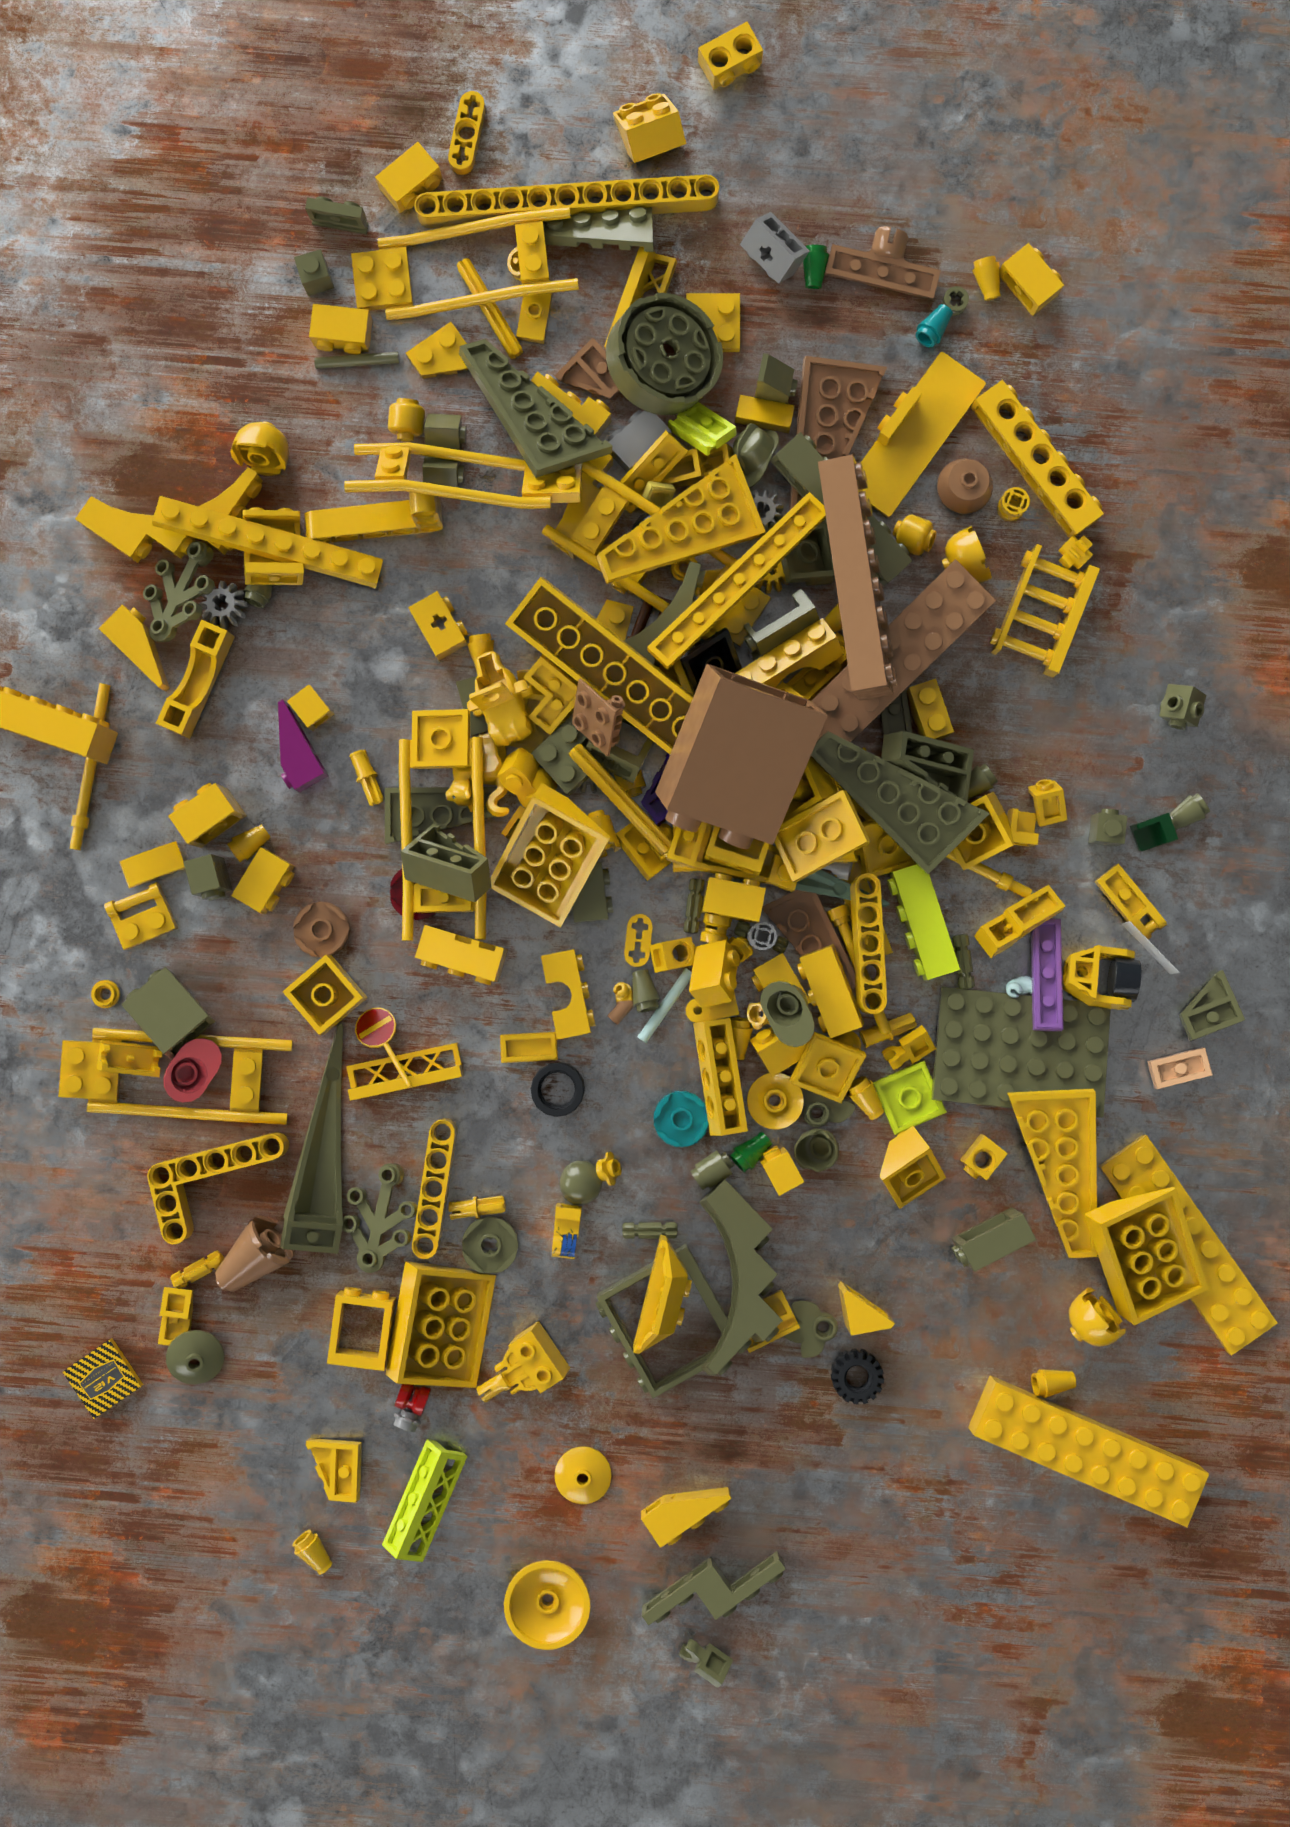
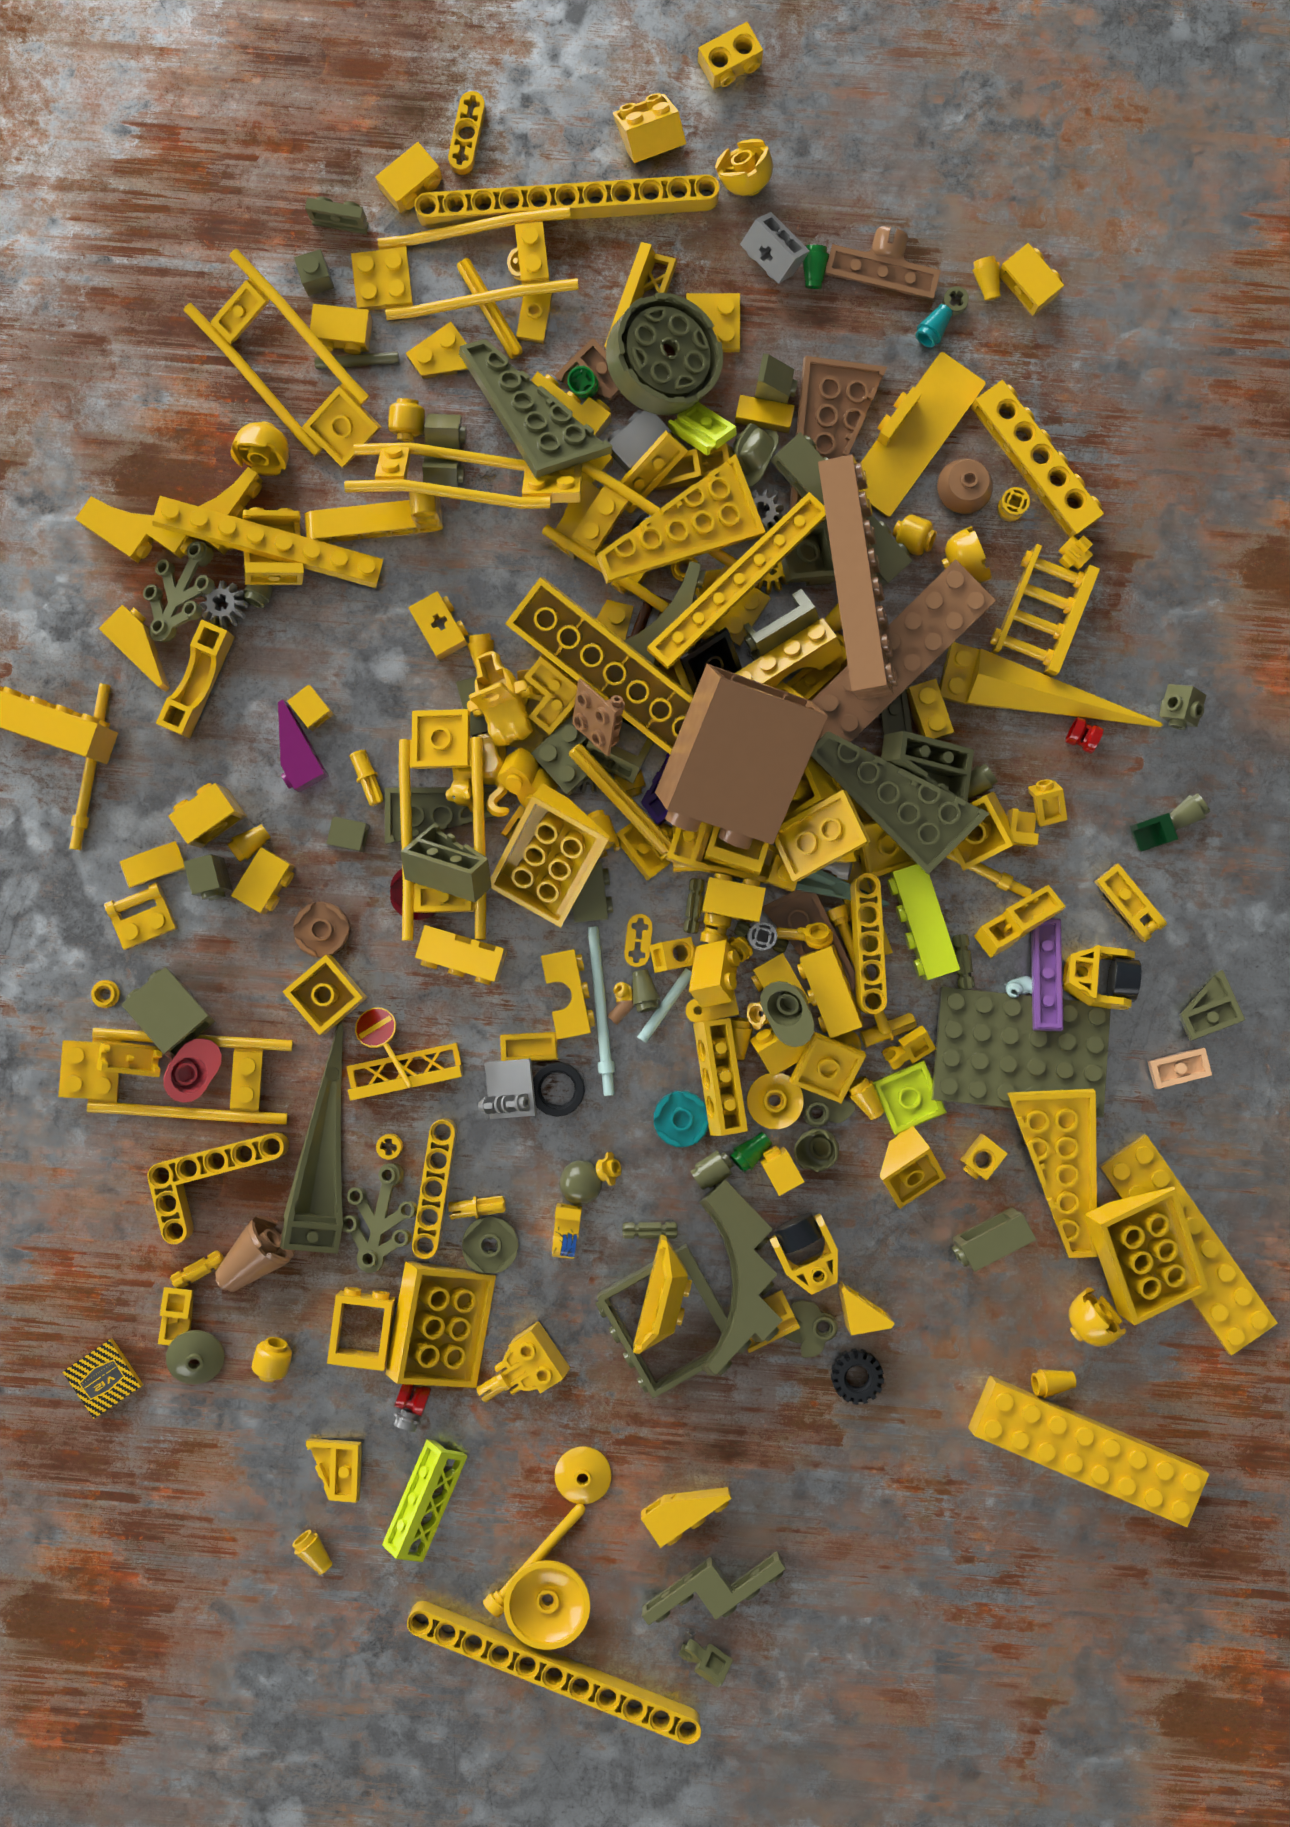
(271, 1359): none -> yellow head
(340, 418): none -> yellow plate
(348, 834): none -> olive panel
(382, 1152): none -> yellow bush
(495, 1601): none -> yellow piece
(509, 1089): none -> light grey hinge
(562, 1684): none -> yellow beam
(579, 379): none -> green wheel
(606, 1065): none -> light aqua bar
(612, 227): olive wing -> none
(659, 493): light yellow tile -> none
(745, 168): none -> yellow cylinder
(798, 1234): none -> yellow piece
(815, 935): none -> yellow plate
(989, 680): none -> yellow plate
(1084, 735): none -> red wheel
(1108, 828): olive brick -> none
(1150, 948): white sticker -> none

